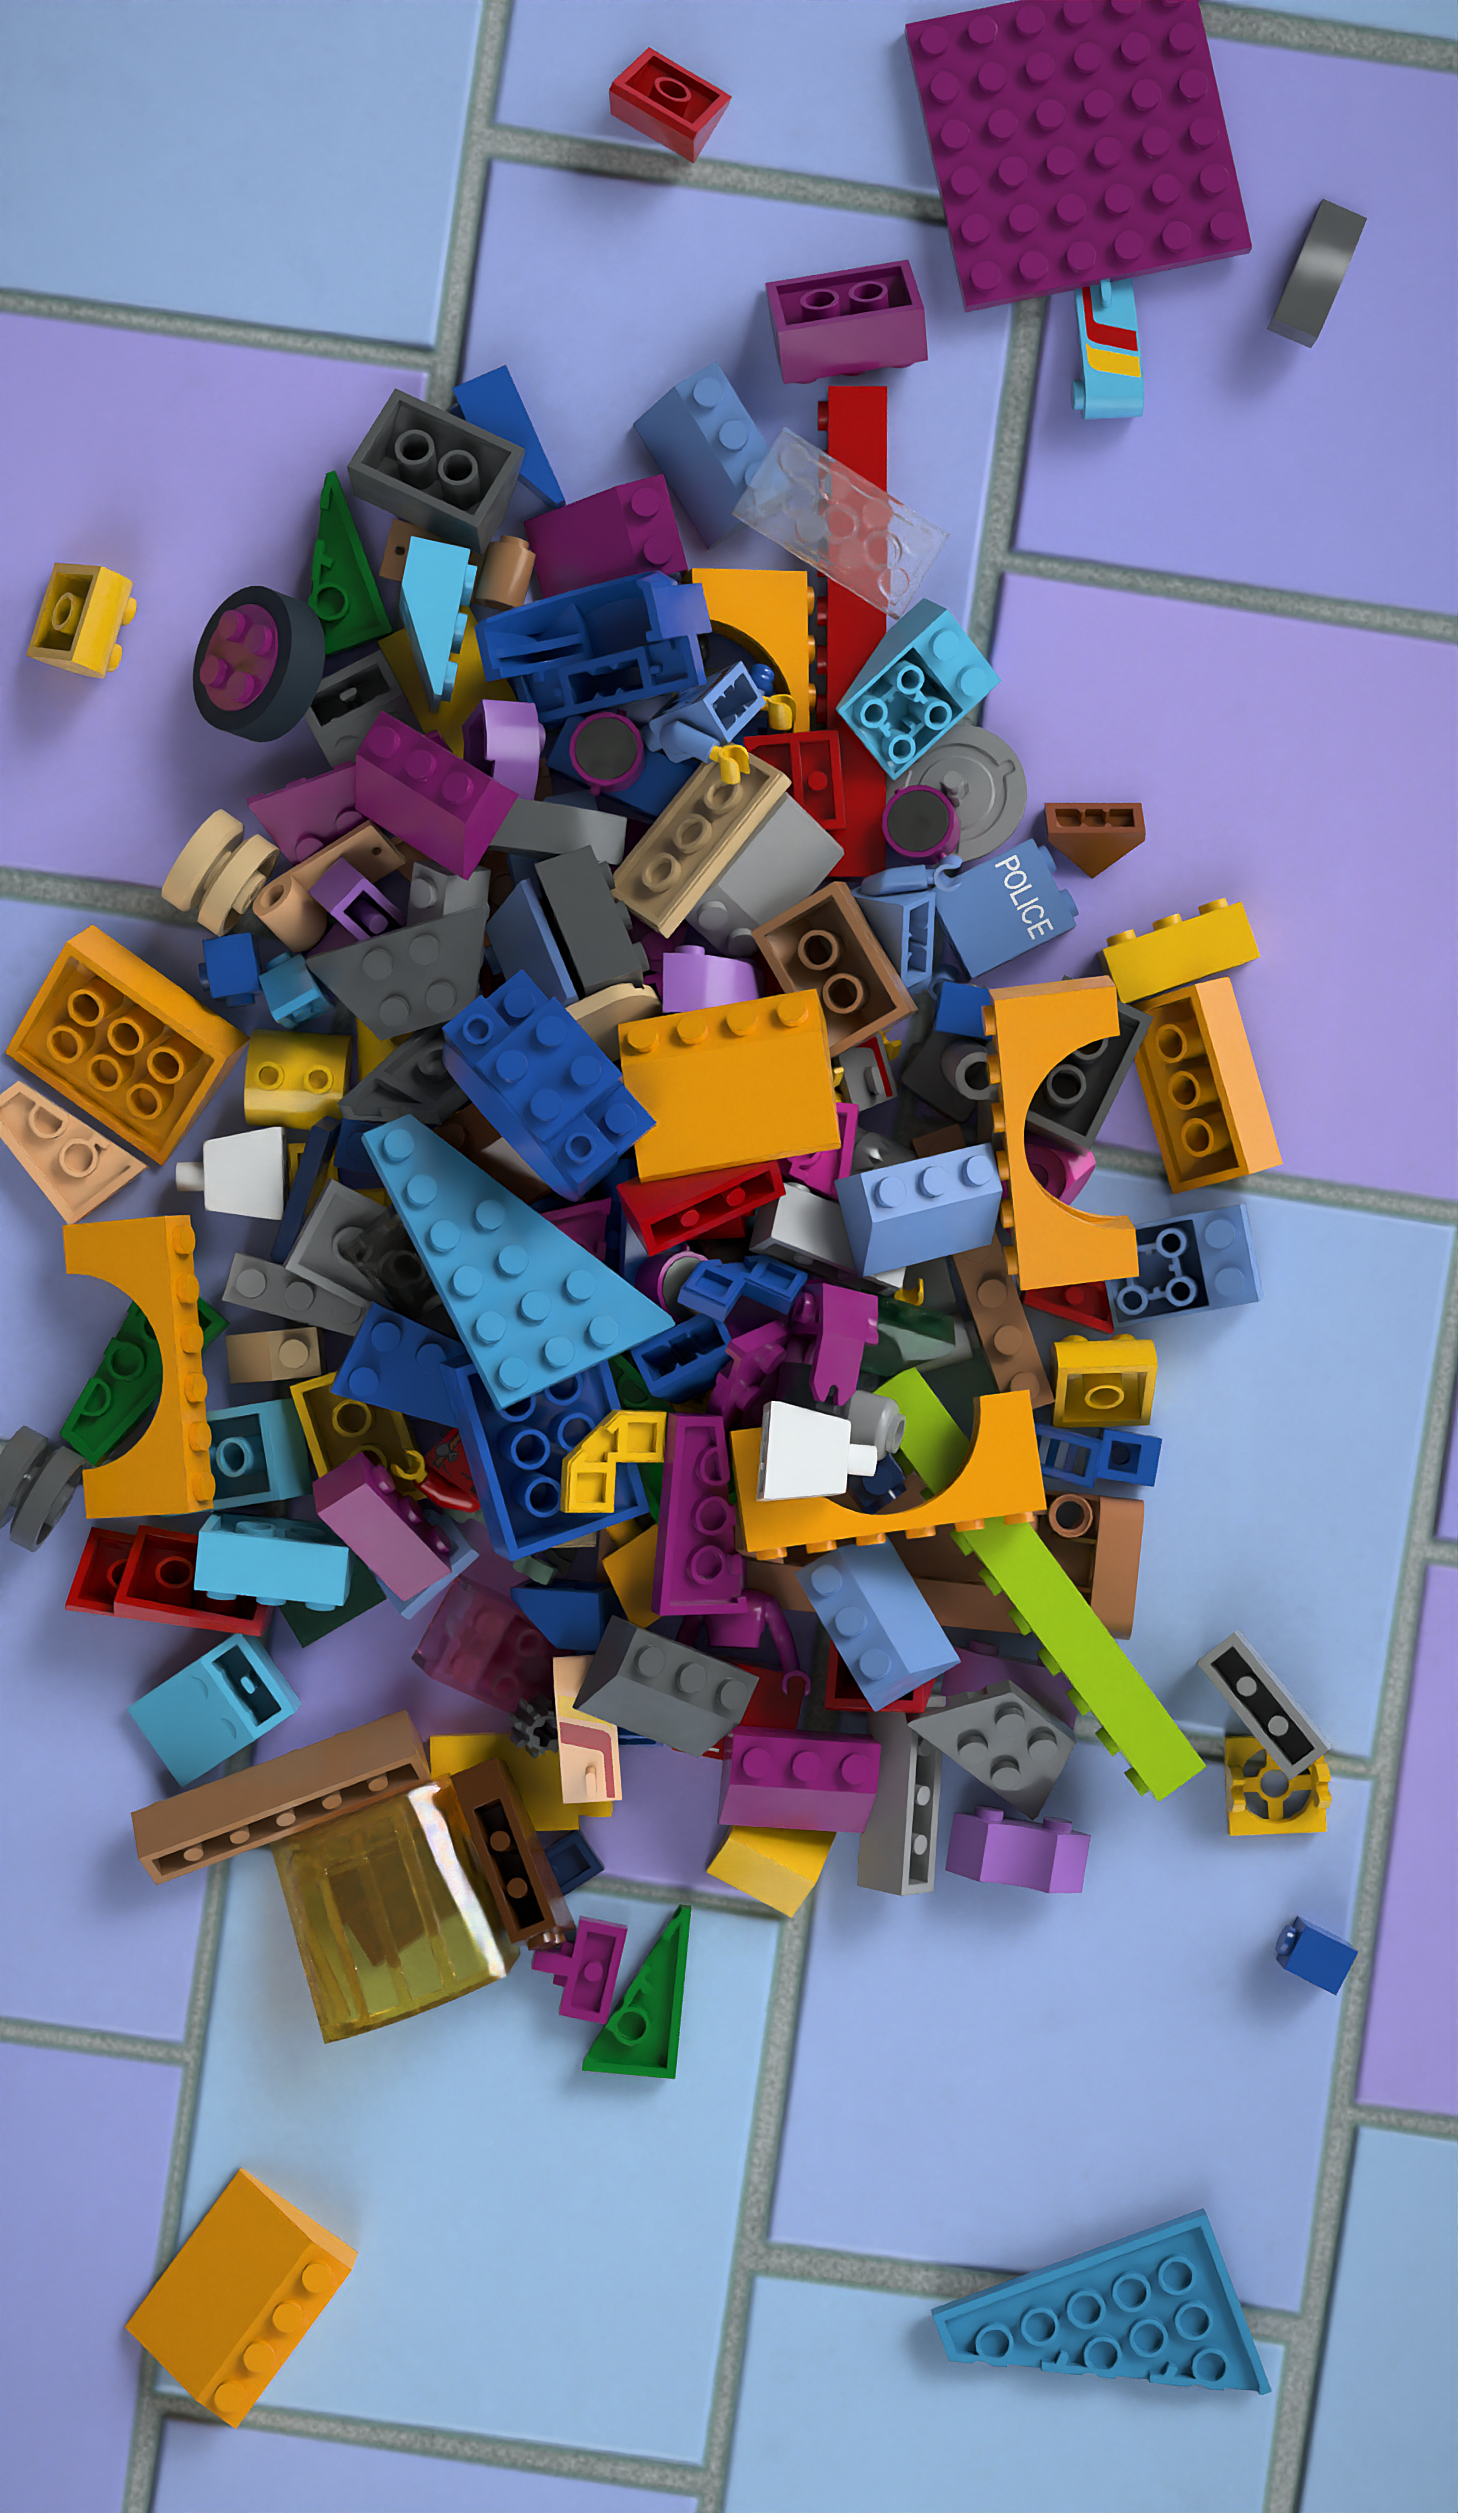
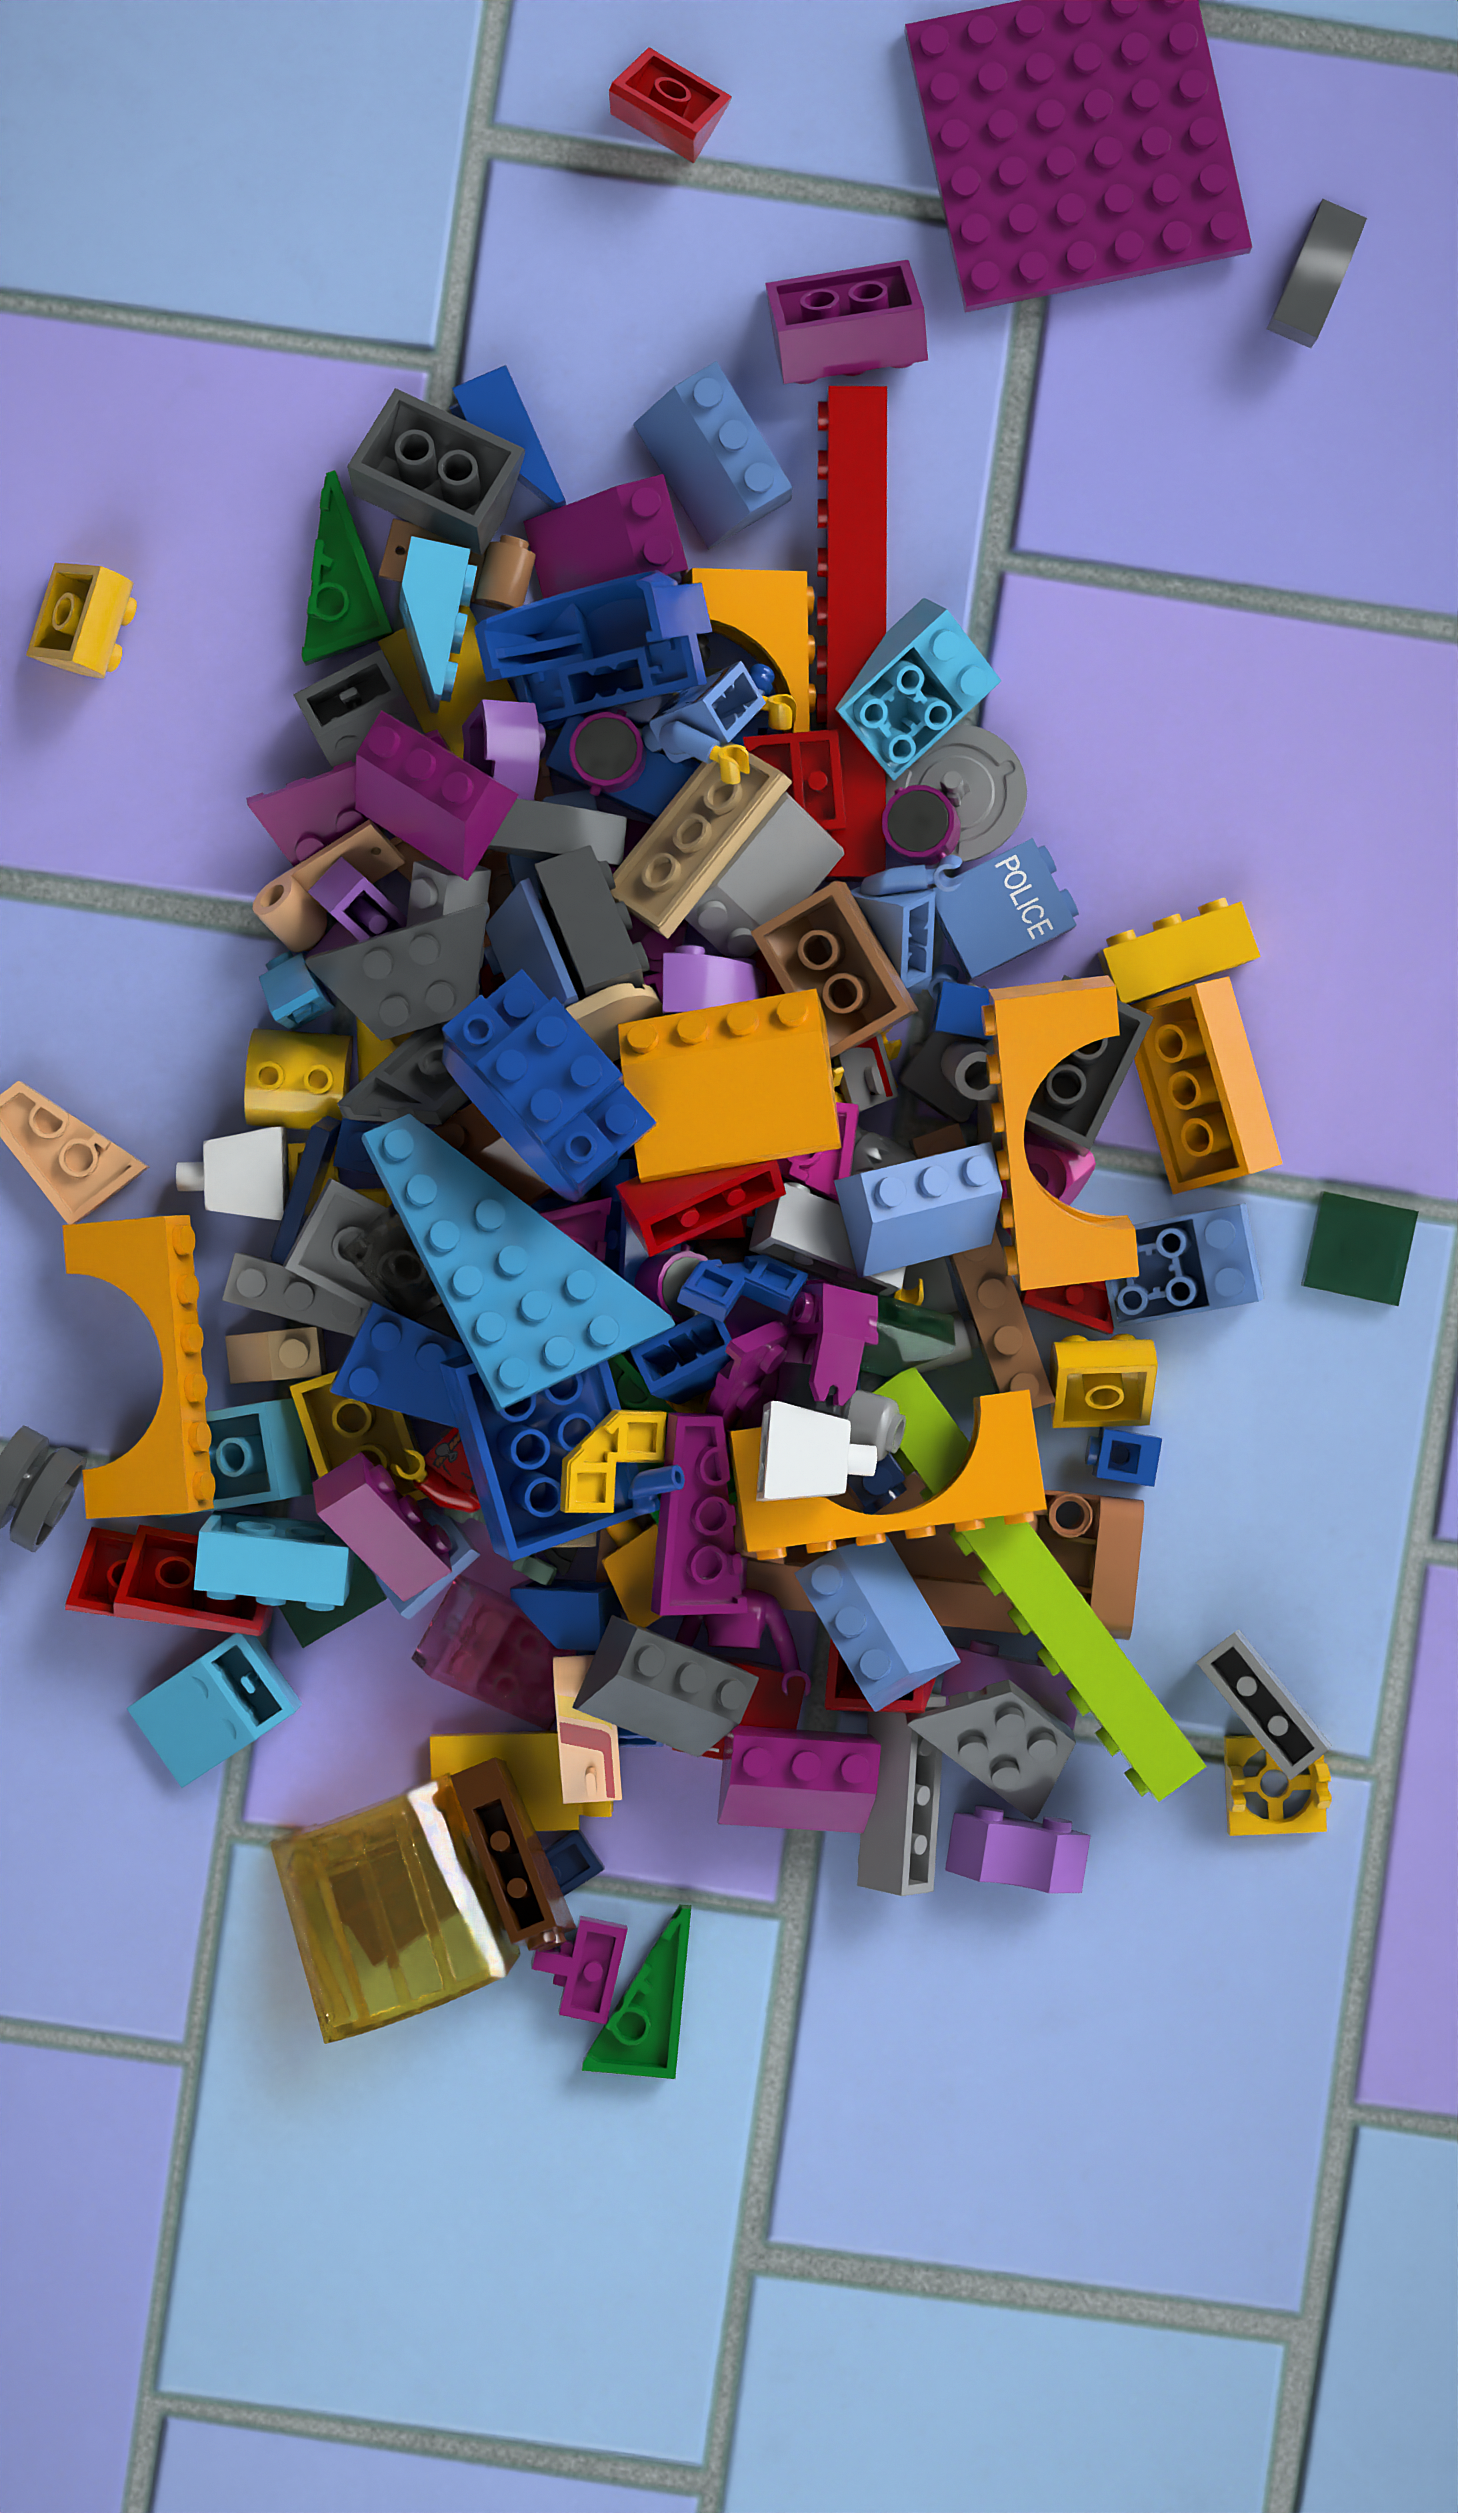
(126, 1043): light orange slope -> none
(126, 1384): green wing -> none
(220, 872): tan wheel -> none
(232, 969): blue brick -> none
(240, 2296): light orange slope -> none
(258, 664): black wheel -> none
(280, 1797): medium nougat brick -> none
(535, 1725): dark grey gear -> none
(651, 1482): none -> blue arm
(772, 1863): yellow slope -> none
(840, 523): clear plate -> none
(1092, 1461): blue slope -> none
(1094, 832): dark orange slope -> none
(1110, 352): medium azure door -> none
(1126, 2309): dark azure wing -> none
(1315, 1954): blue brick -> none
(1359, 1248): none -> clear green tile

